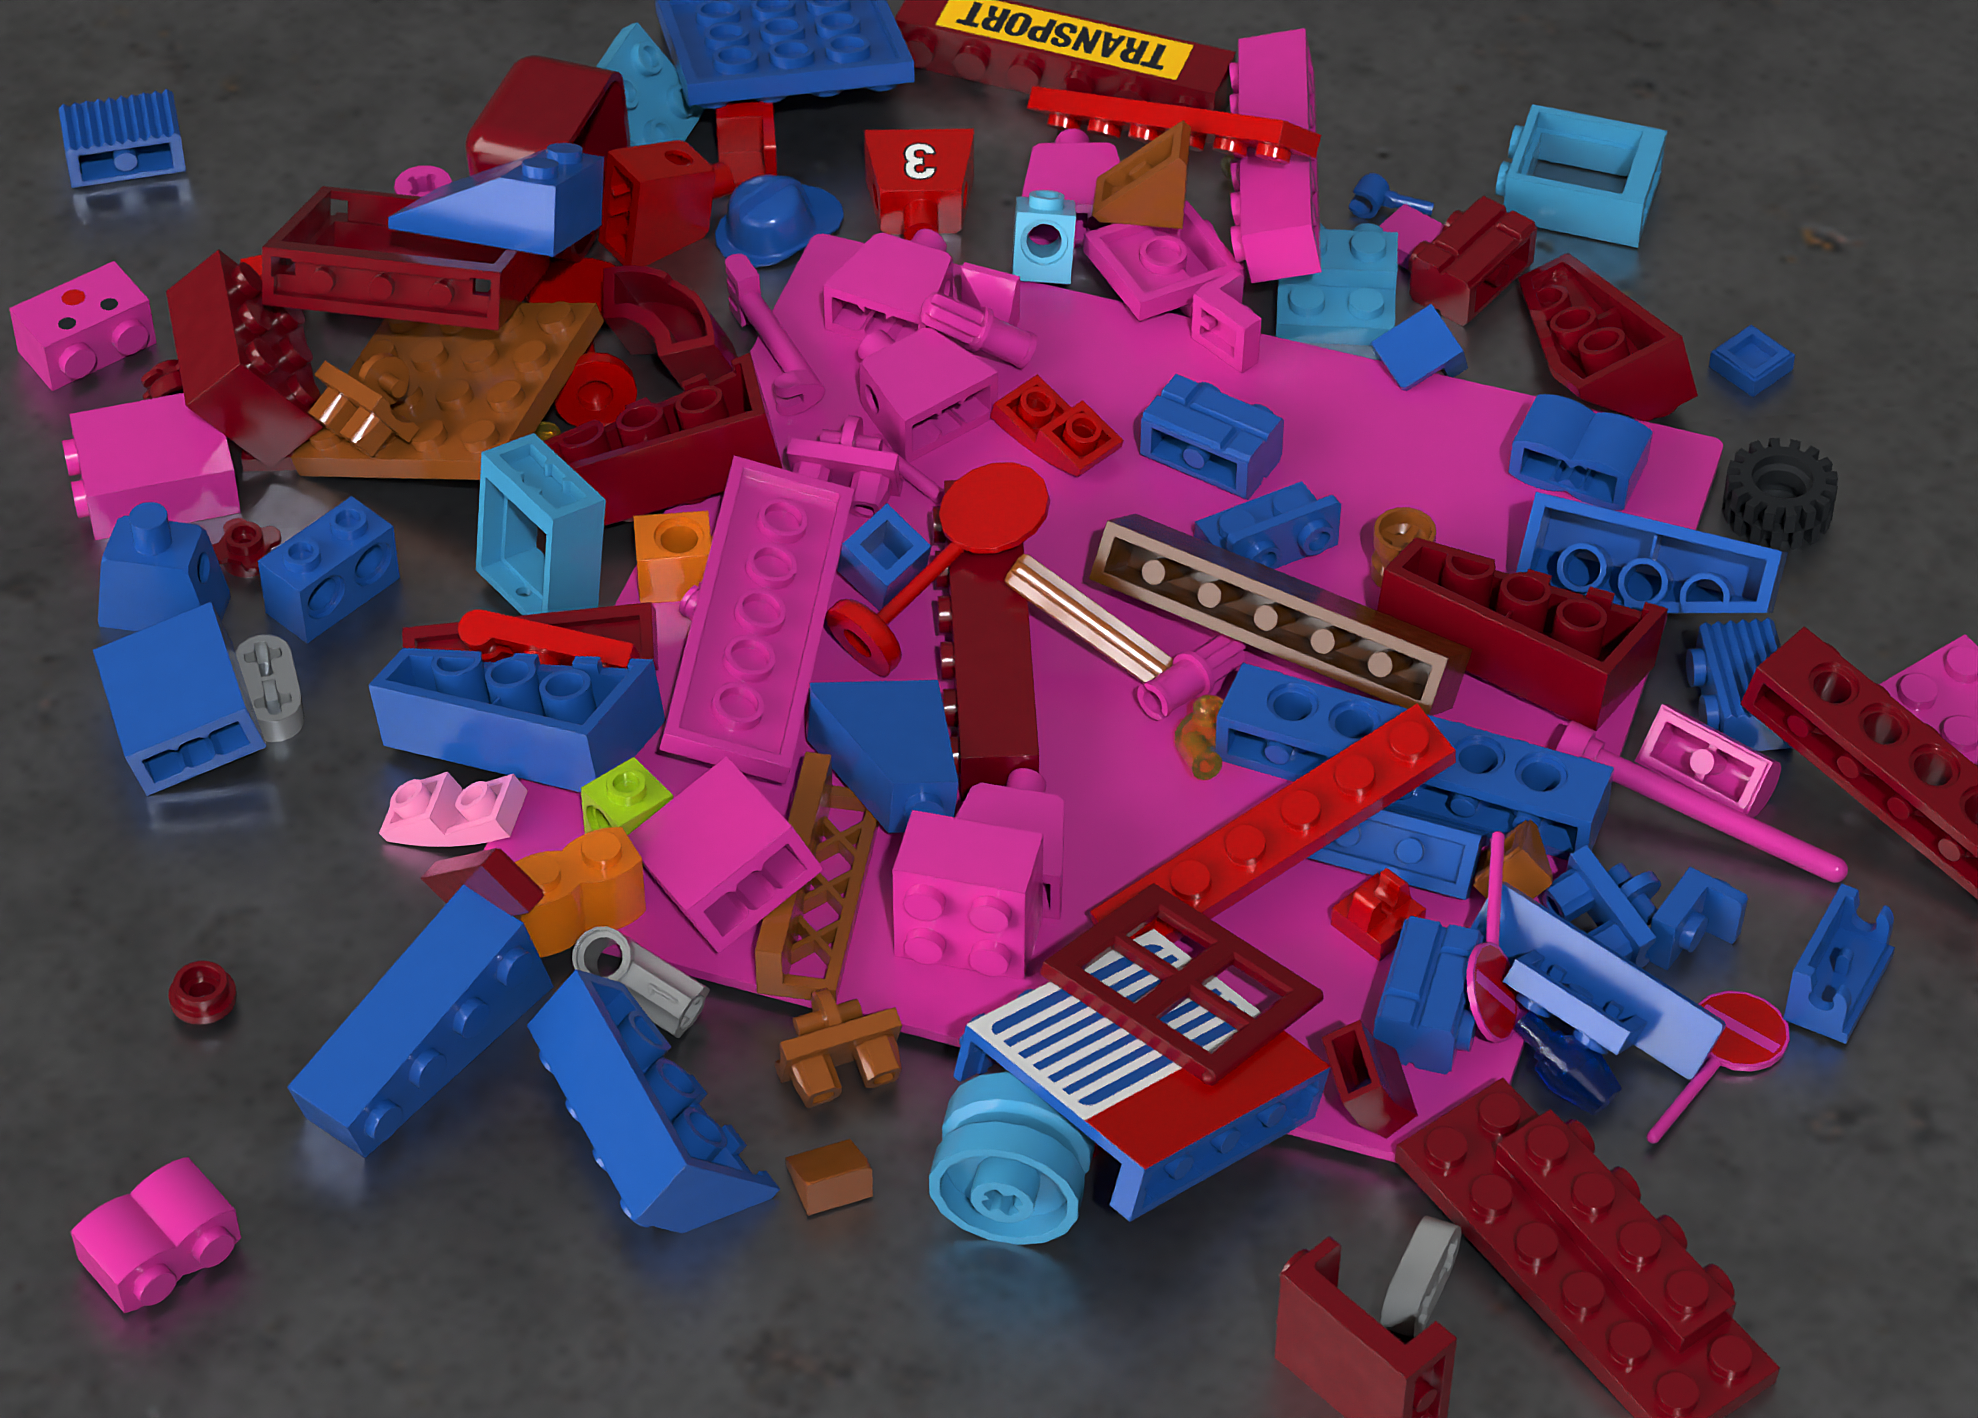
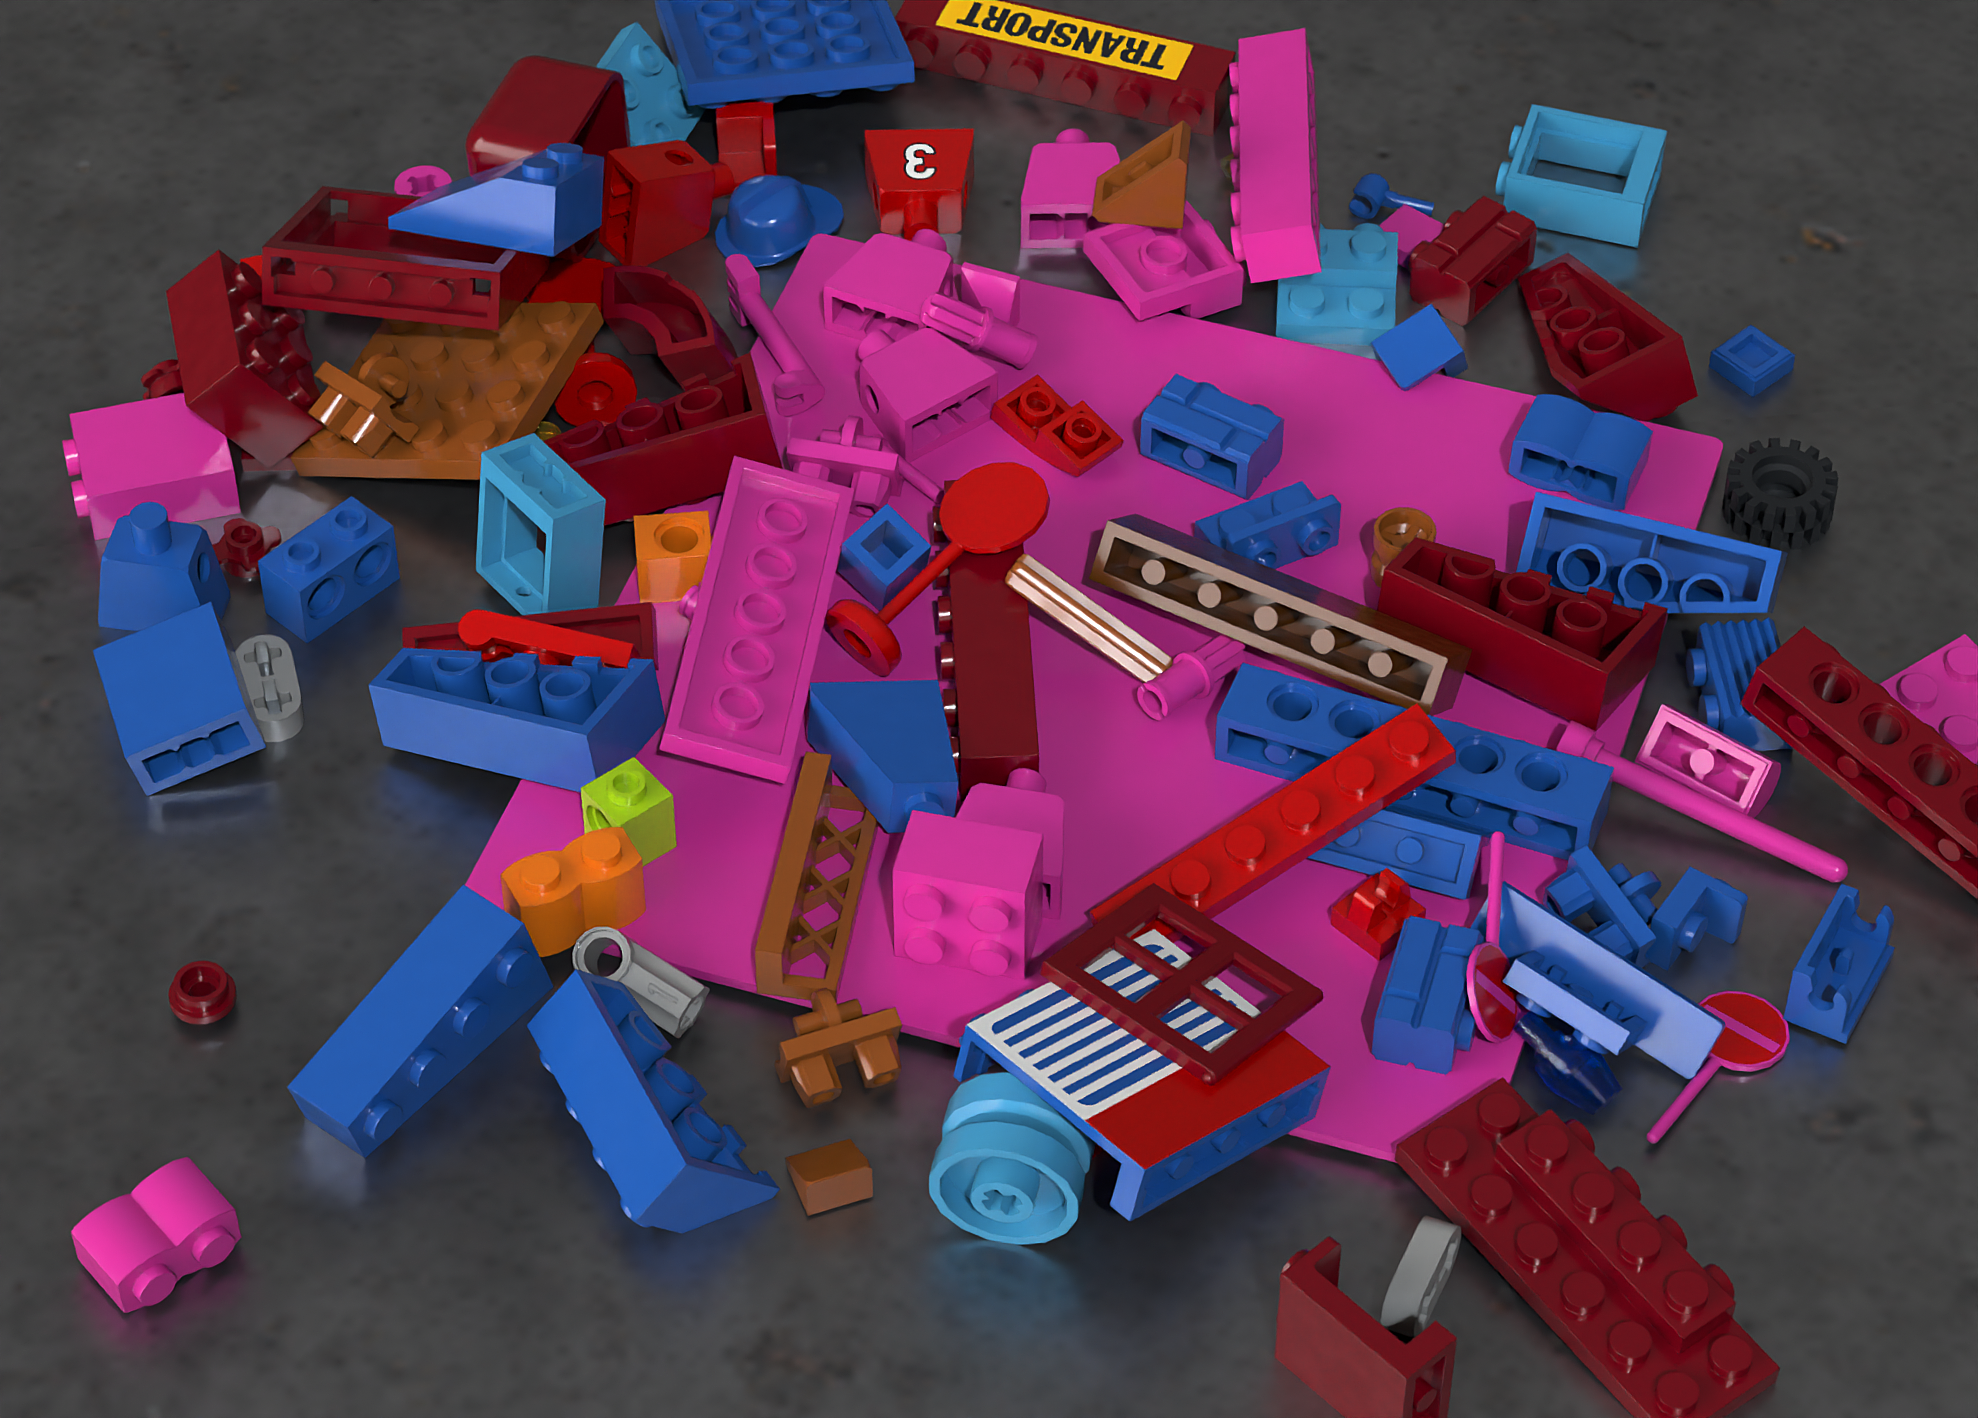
(83, 325): dark pink brick -> none
(122, 139): blue brick -> none
(445, 815): bright pink slope -> none
(488, 874): dark red tile -> none
(724, 854): dark pink brick -> none
(1043, 262): medium azure brick -> none
(1146, 121): red plate -> none
(1197, 737): clear yellow arm -> none
(1226, 324): dark pink bracket -> none
(1369, 1079): dark red piece -> none
(1523, 864): dark orange slope -> none

